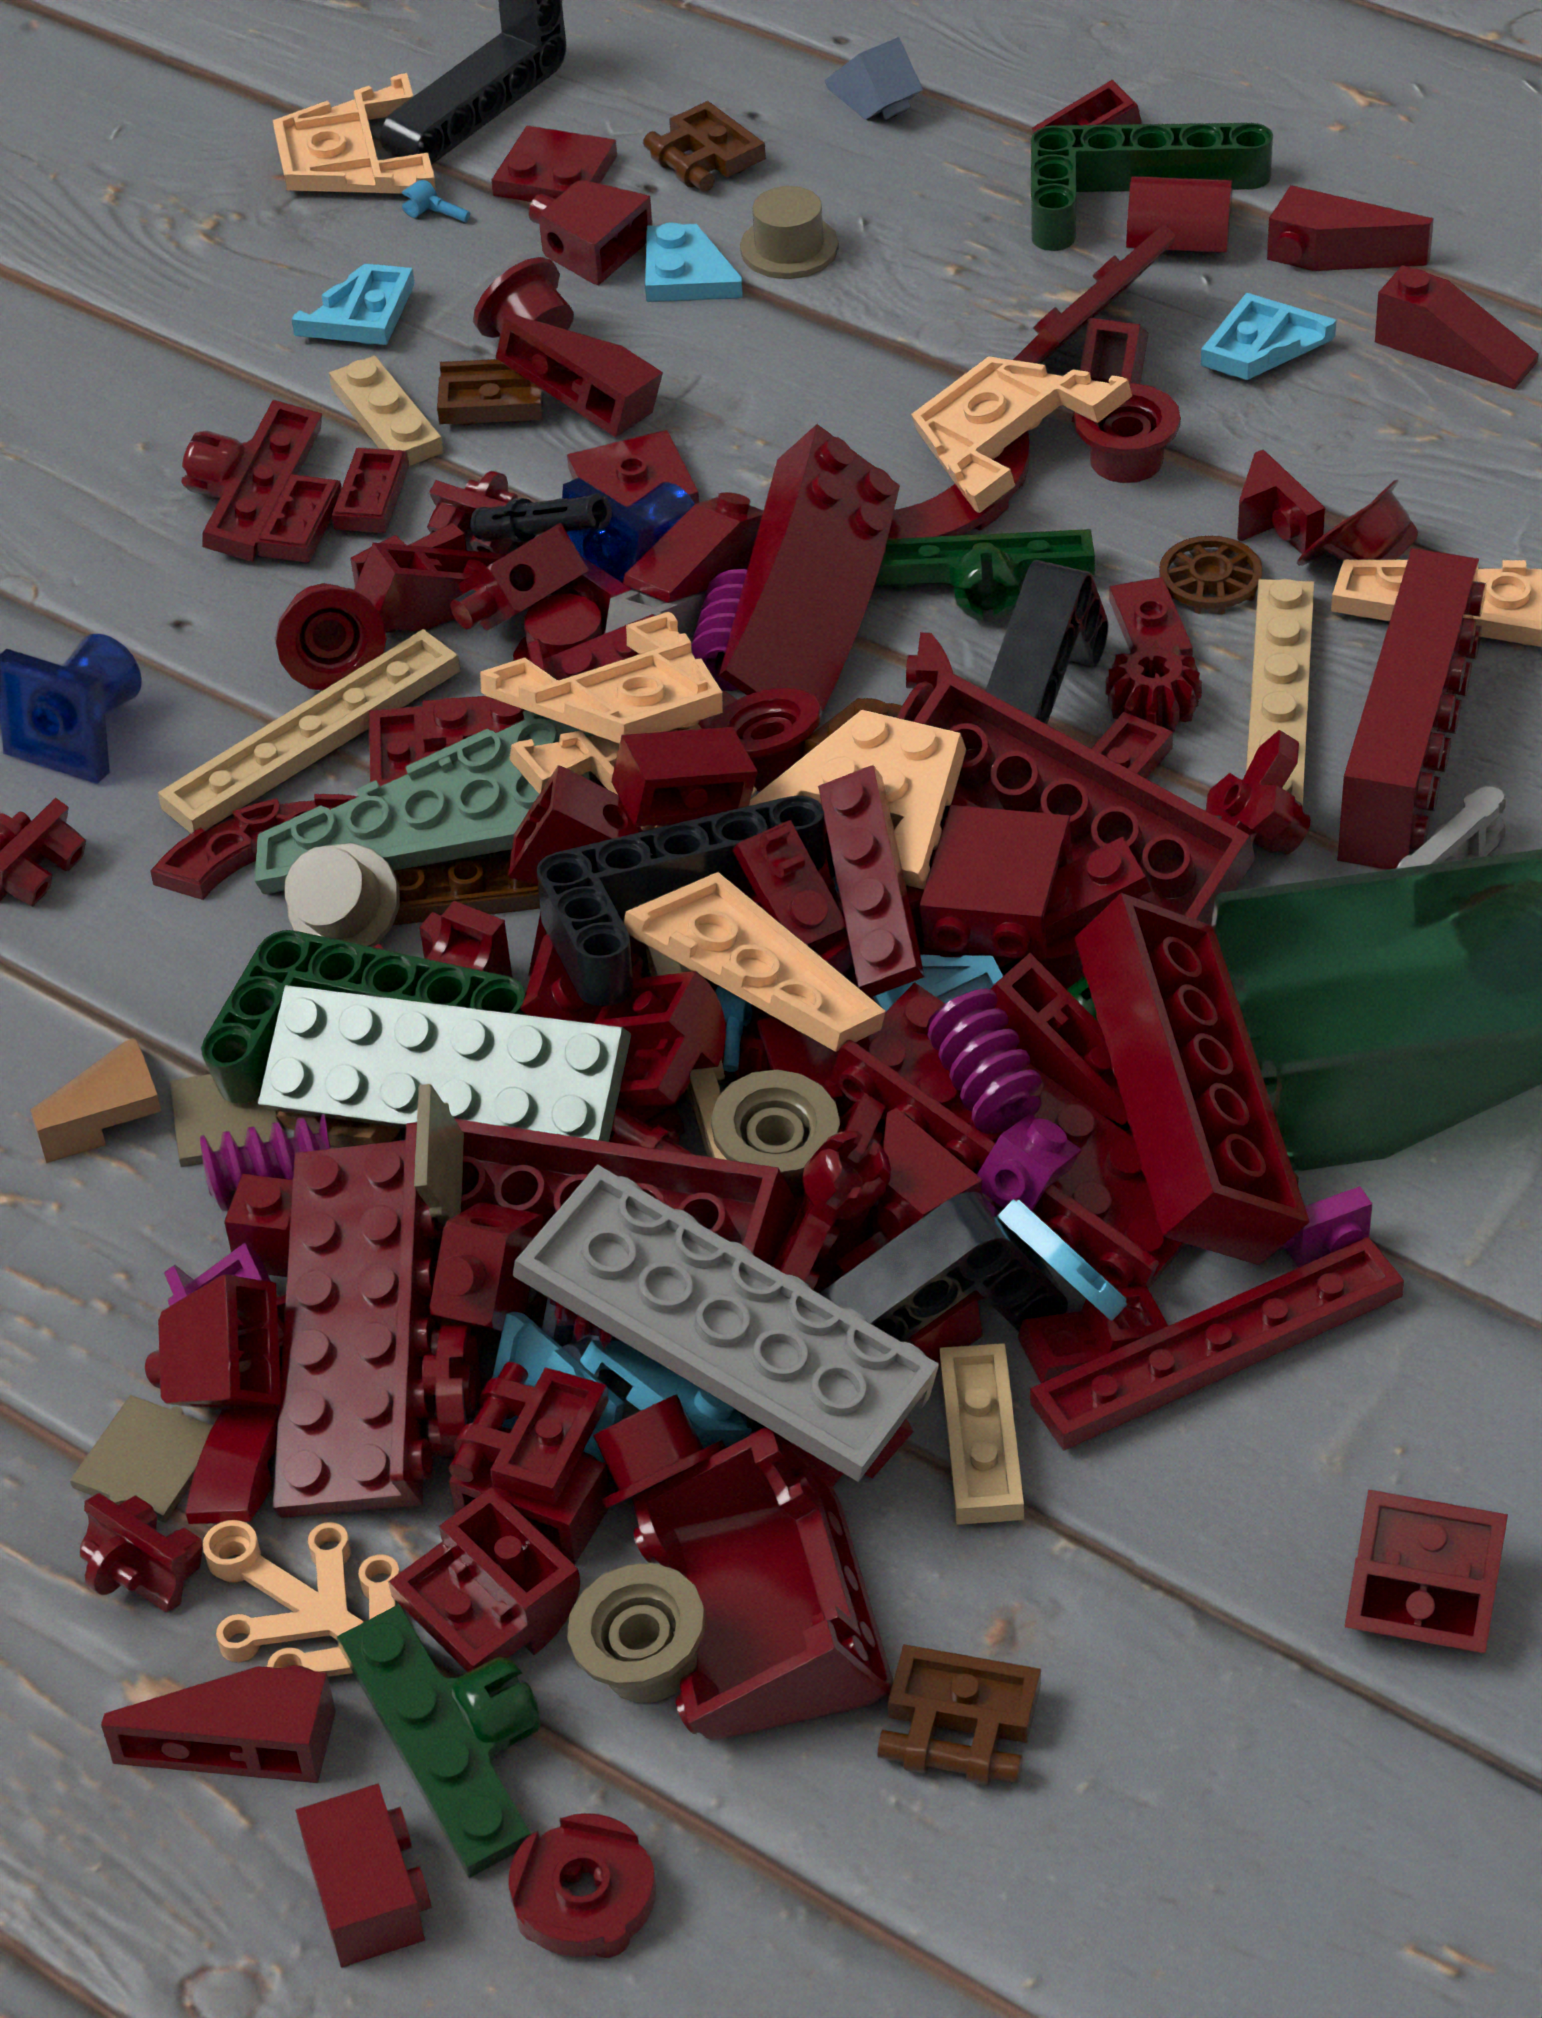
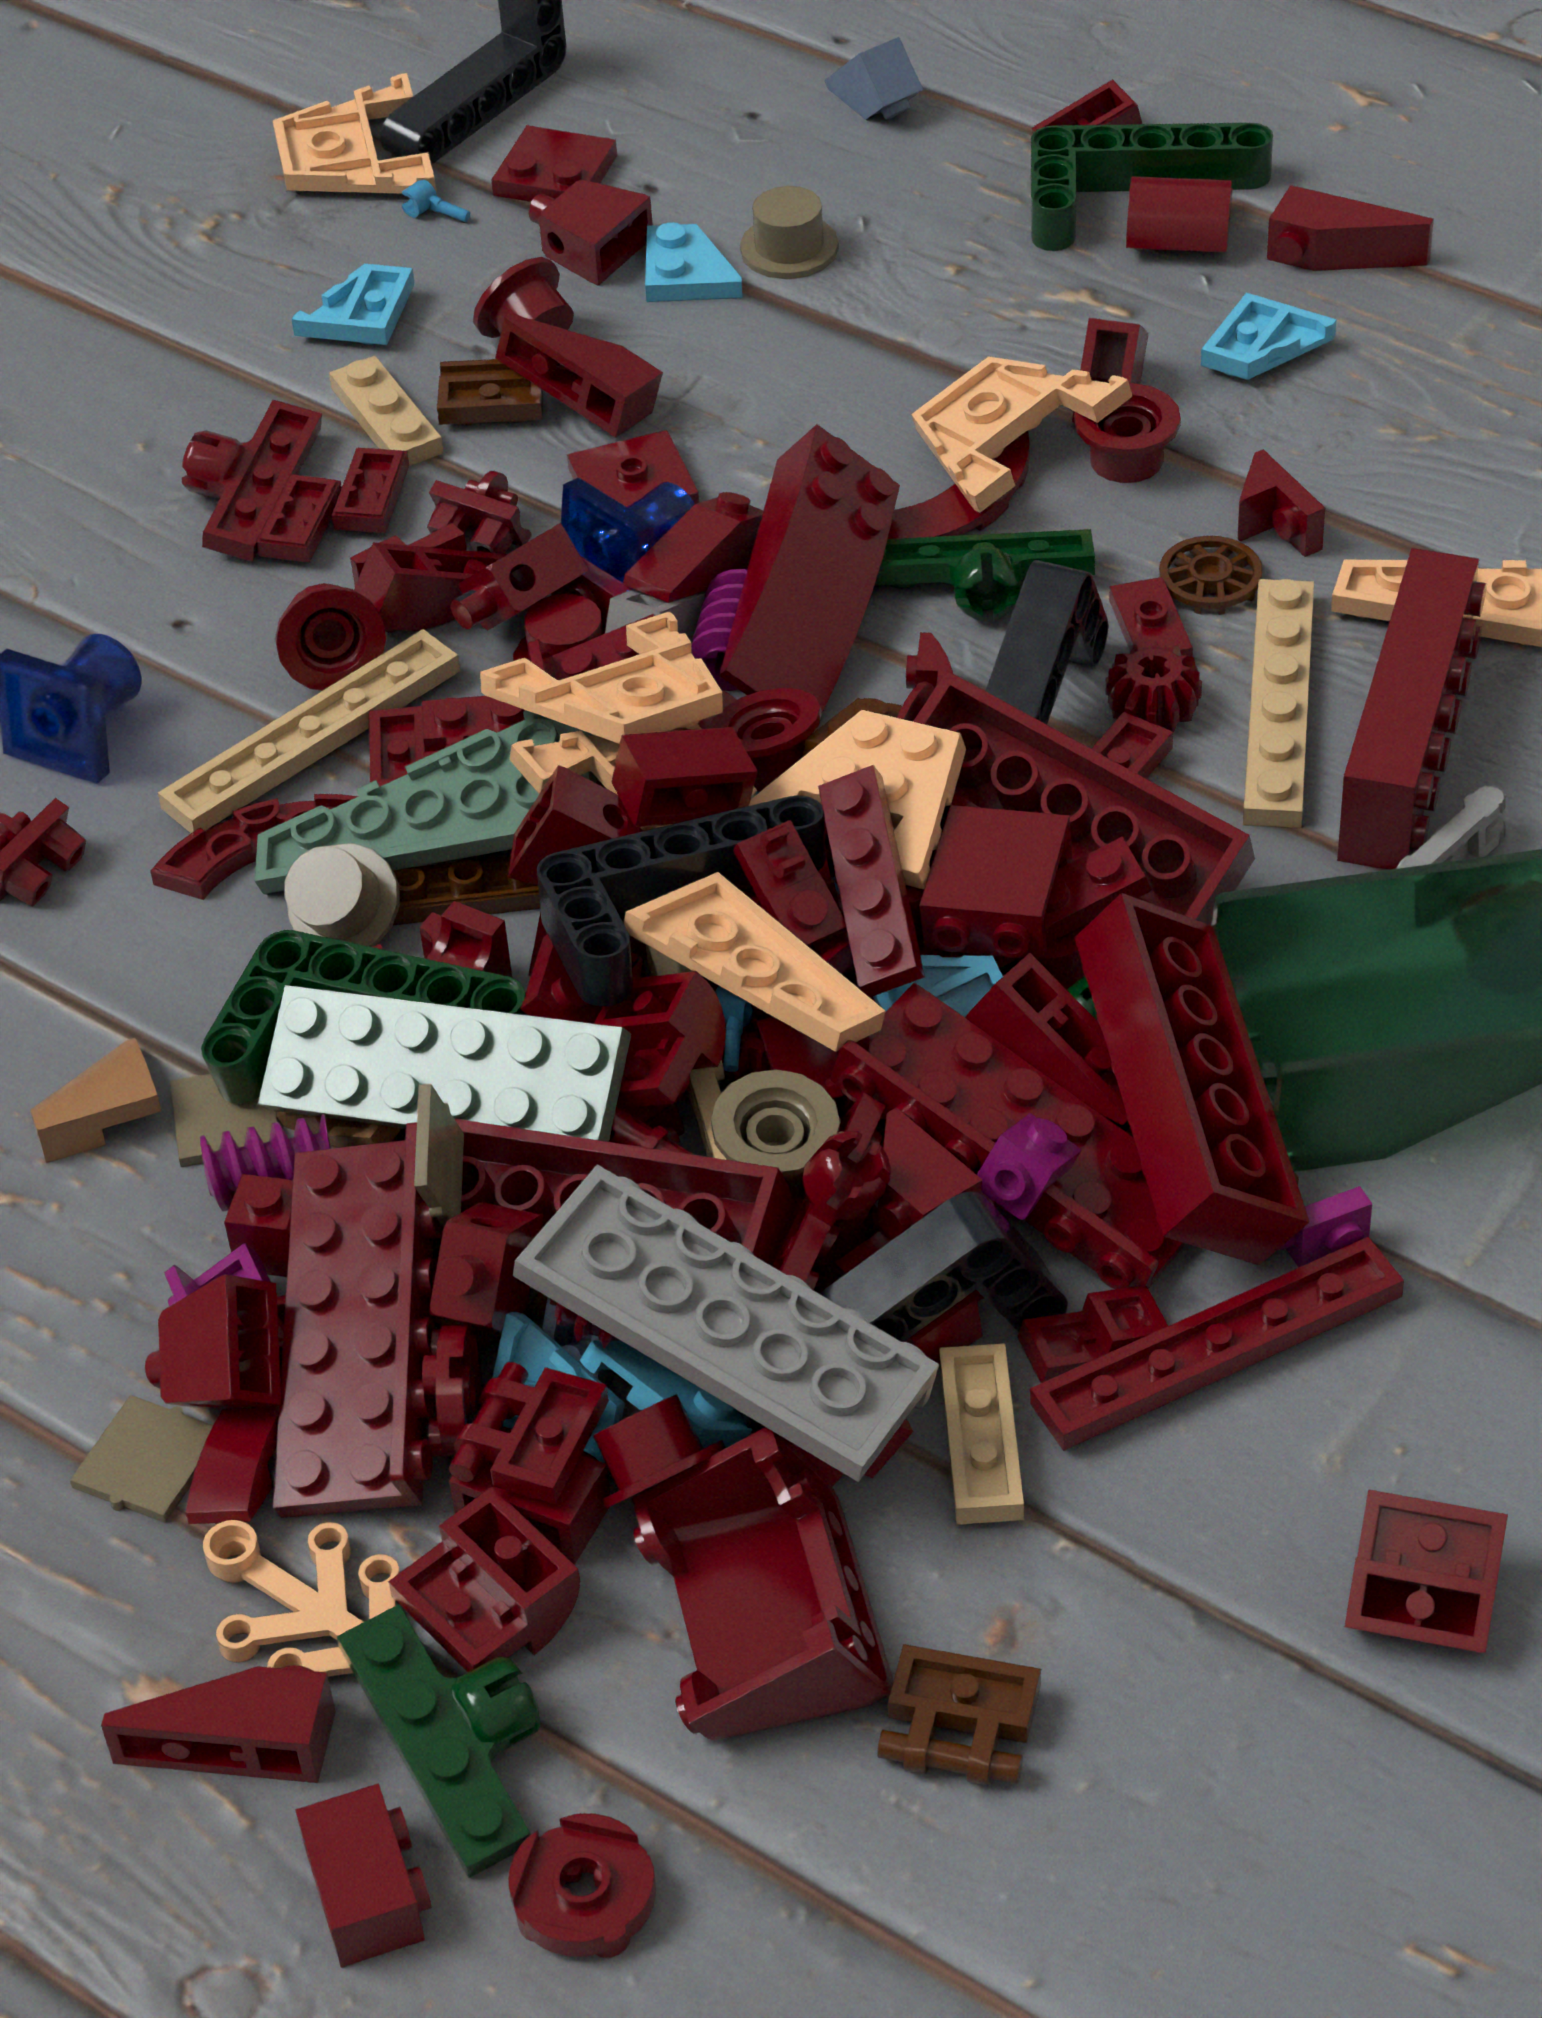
(130, 1552): dark red hips -> none
(525, 519): black pin -> none
(638, 1630): dark tan piece -> none
(715, 142): reddish brown plate -> none
(985, 1061): magenta piece -> none
(1063, 1259): medium azure tile -> none
(1111, 280): dark red plate -> none
(1259, 802): dark red plant -> none
(1372, 533): dark red piece -> none
(1447, 327): dark red slope -> none

